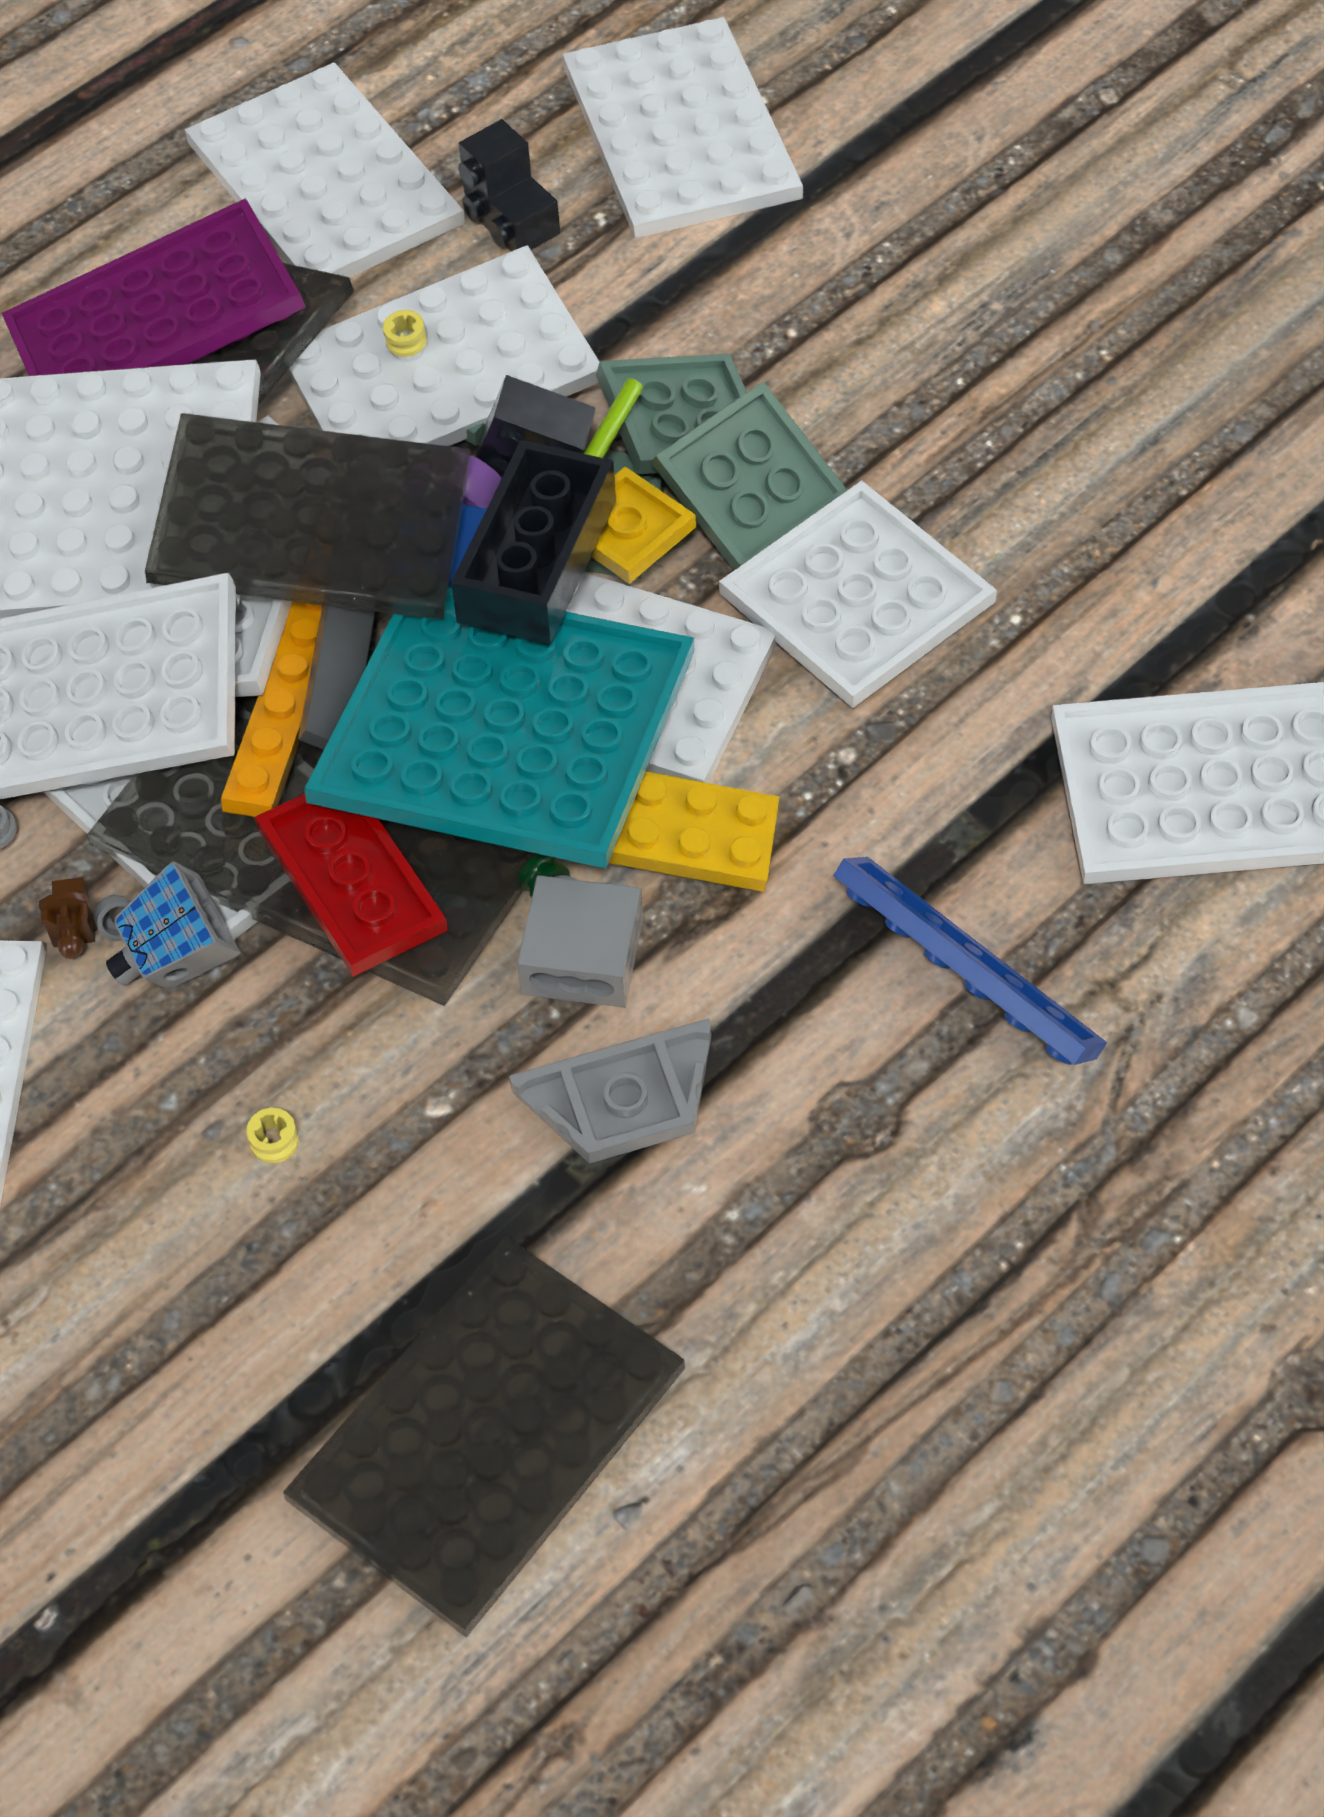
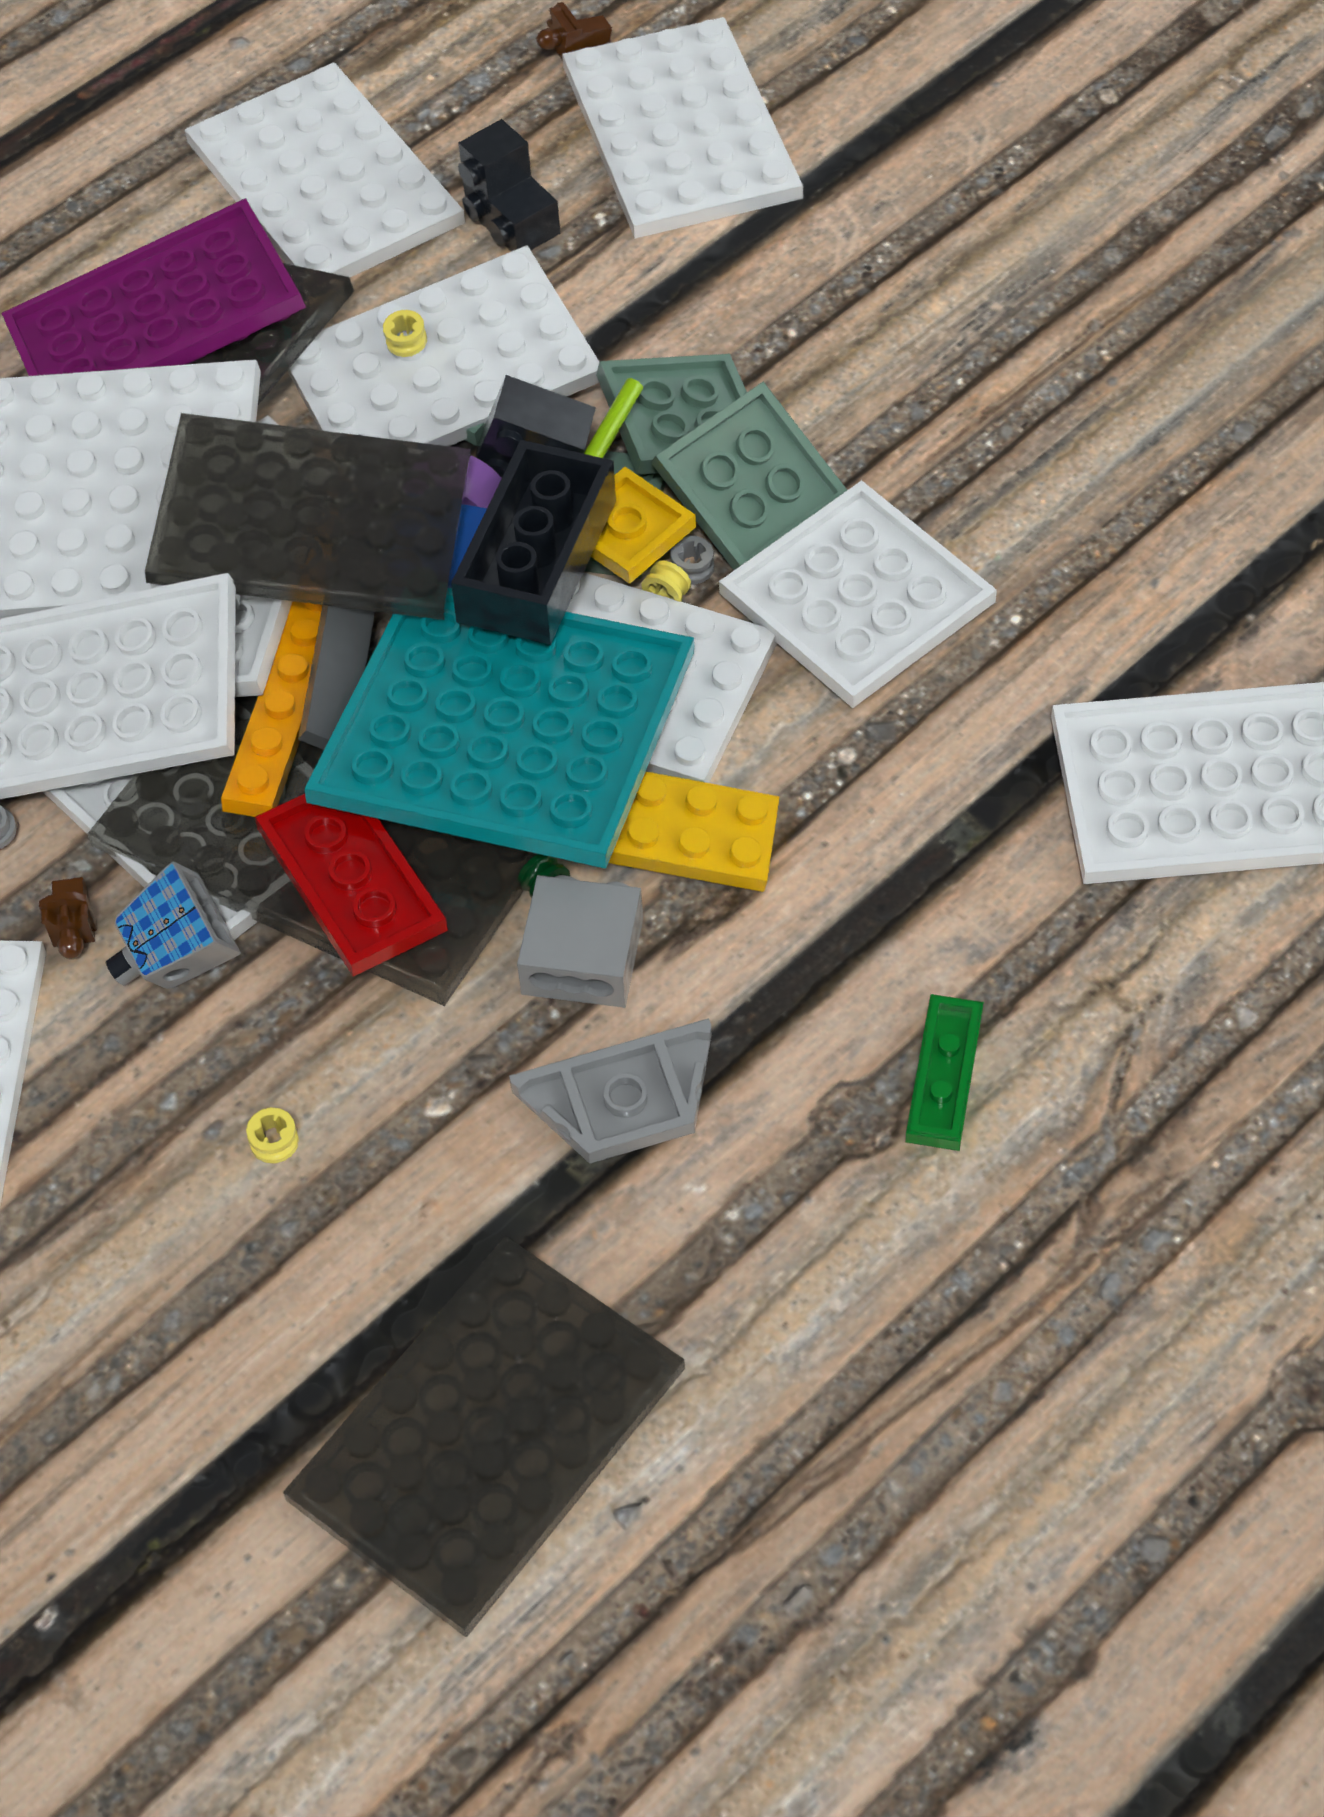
(103, 919): light grey hinge -> none
(569, 35): none -> reddish brown piece
(667, 580): none -> light yellow bush
(698, 548): none -> light grey bush
(944, 1072): none -> green tile
(982, 970): blue plate -> none

